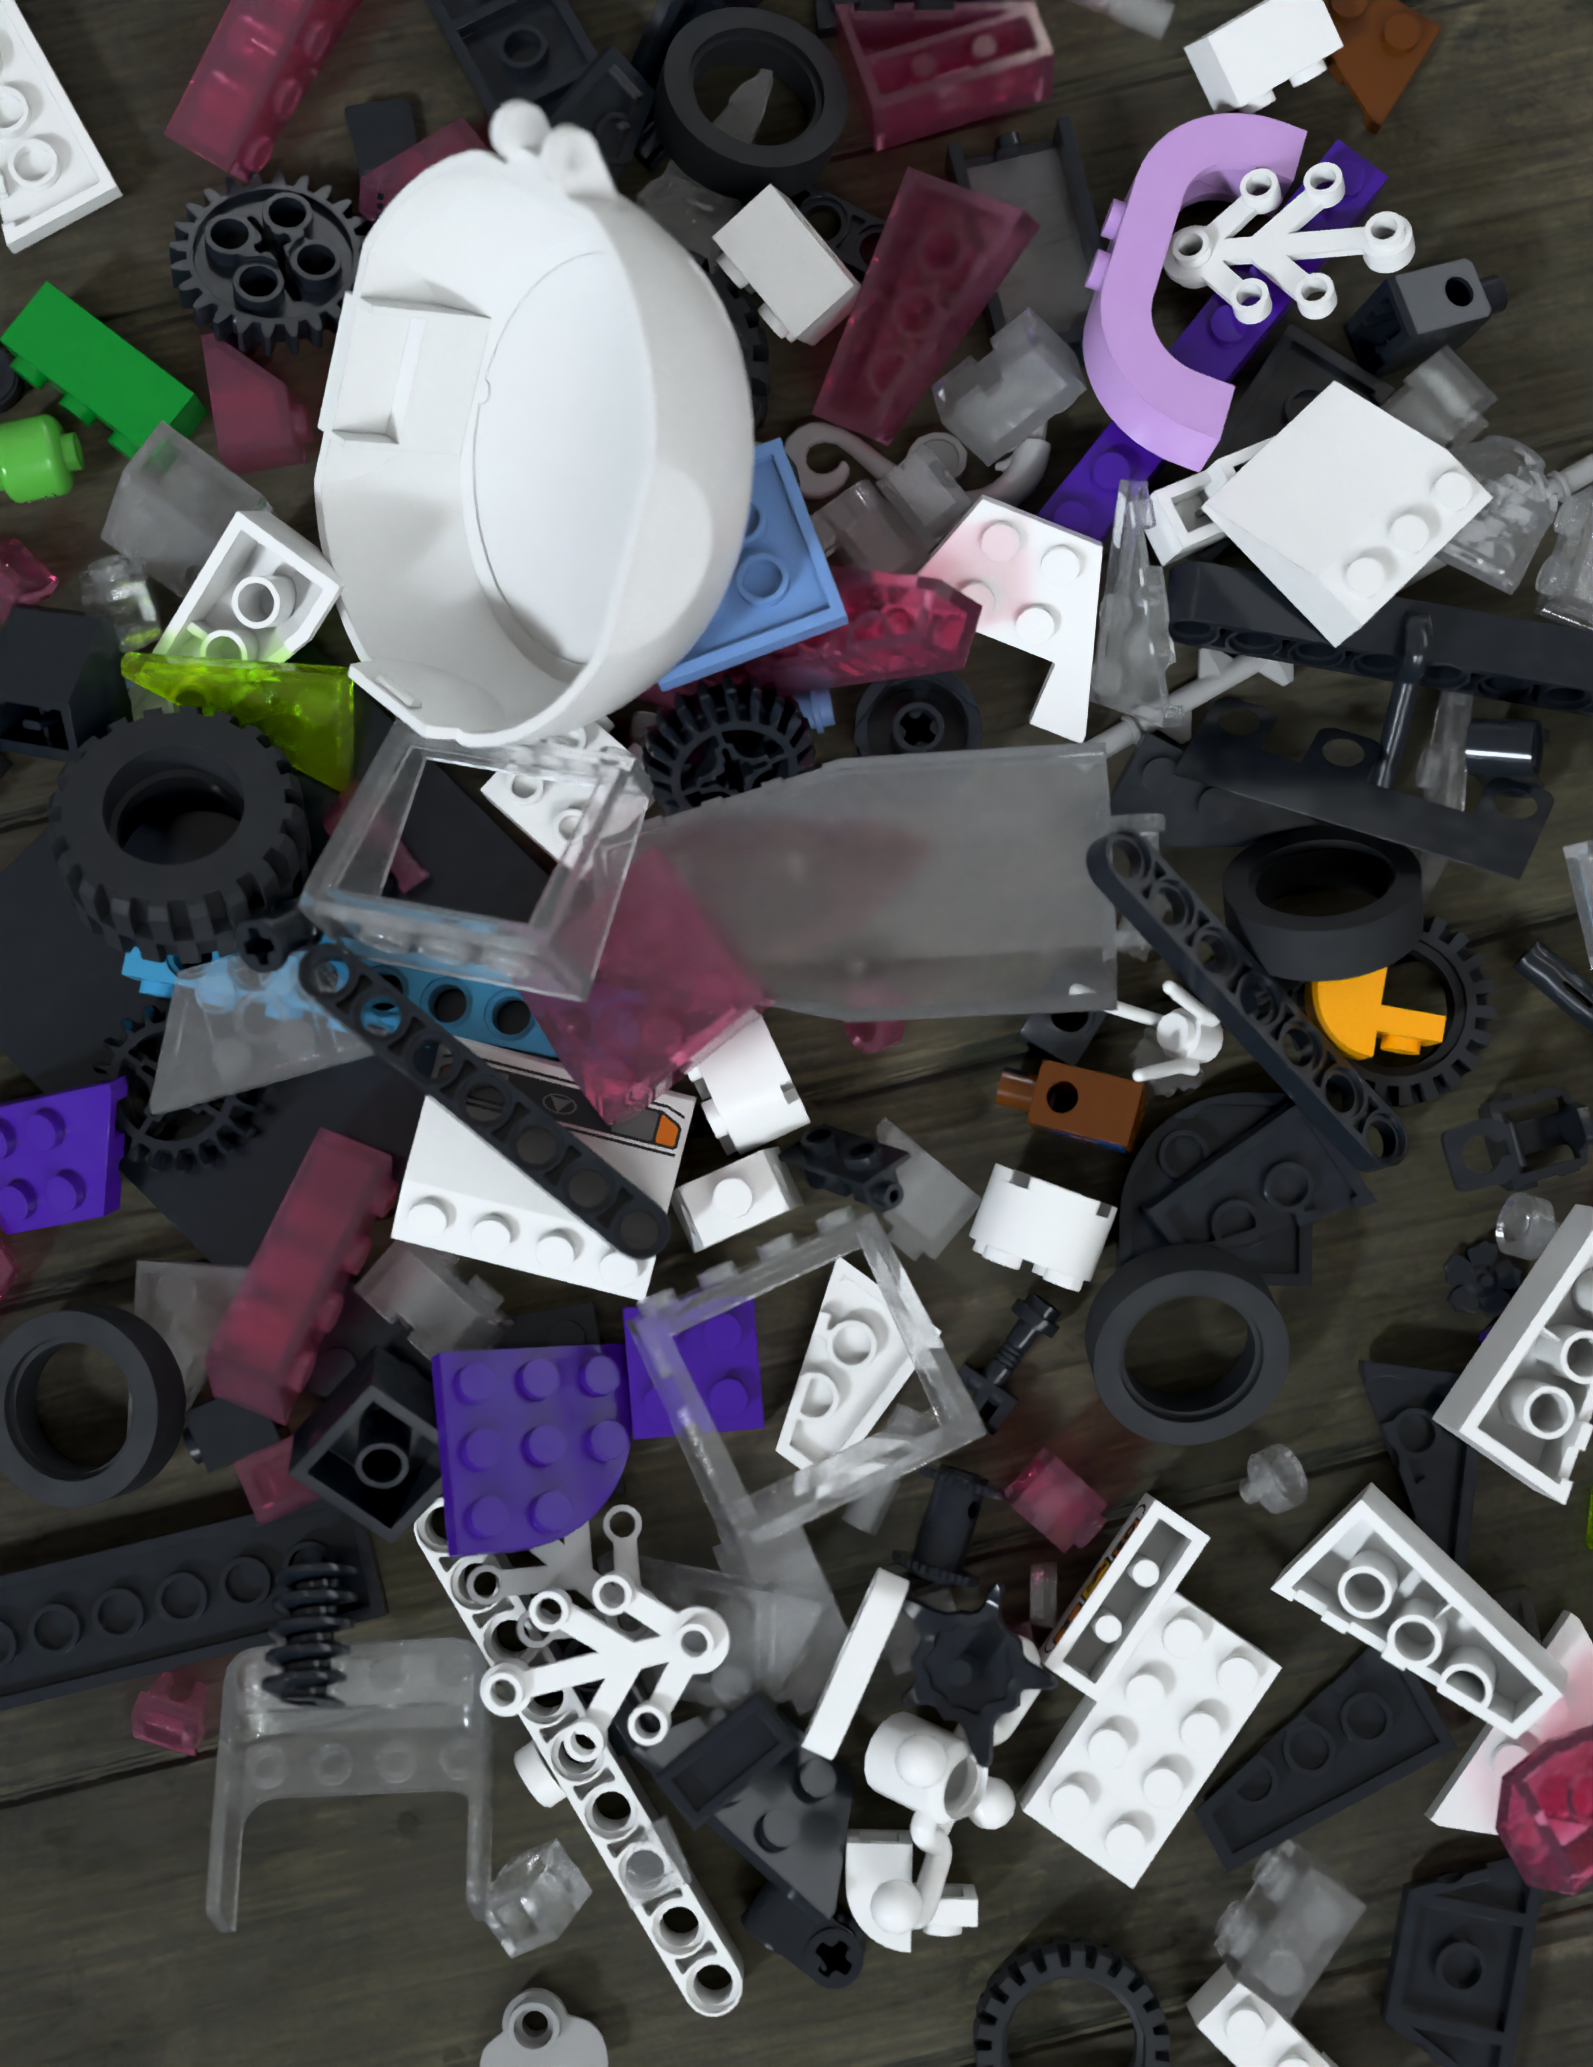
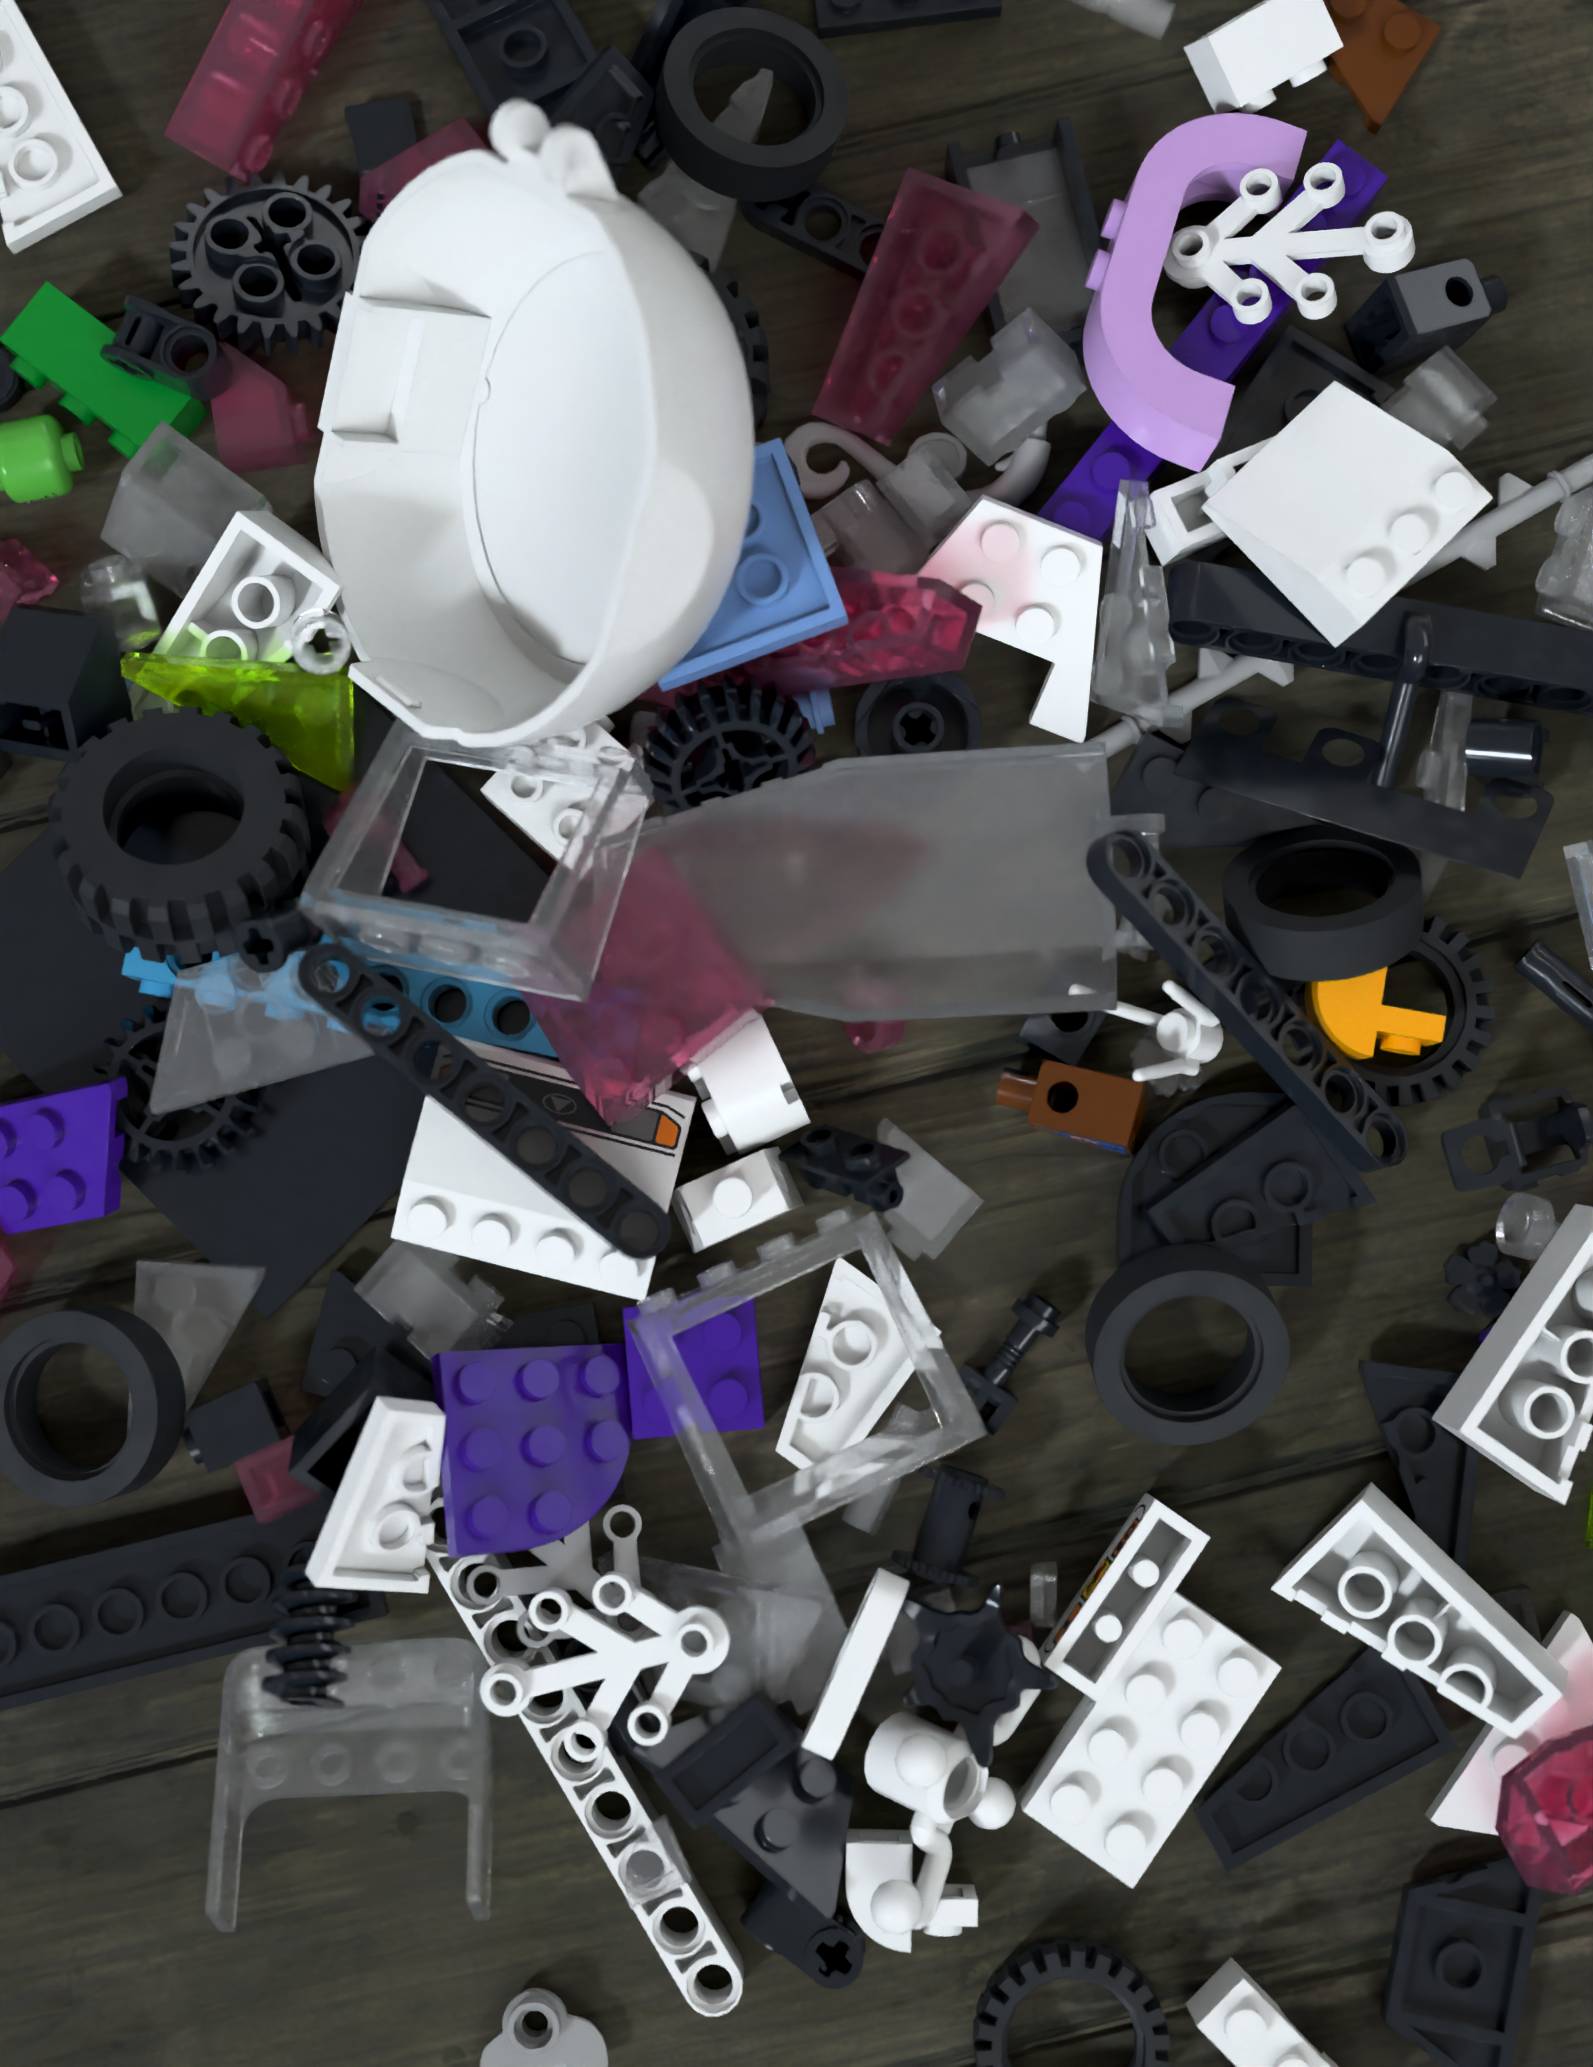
(158, 347): none -> black piece
(169, 1722): clear pink tile -> none
(300, 1276): clear pink wedge -> none
(306, 654): none -> clear bush
(383, 1505): none -> white wing
(535, 1898): clear brick -> none
(538, 1775): white tile -> none
(789, 265): white brick -> none
(942, 66): clear pink wedge -> none
(1043, 1225): white brick -> none
(1056, 1501): clear pink slope -> none
(1274, 1480): clear tile -> none
(1287, 1926): clear brick -> none
(1508, 530): clear slope -> none

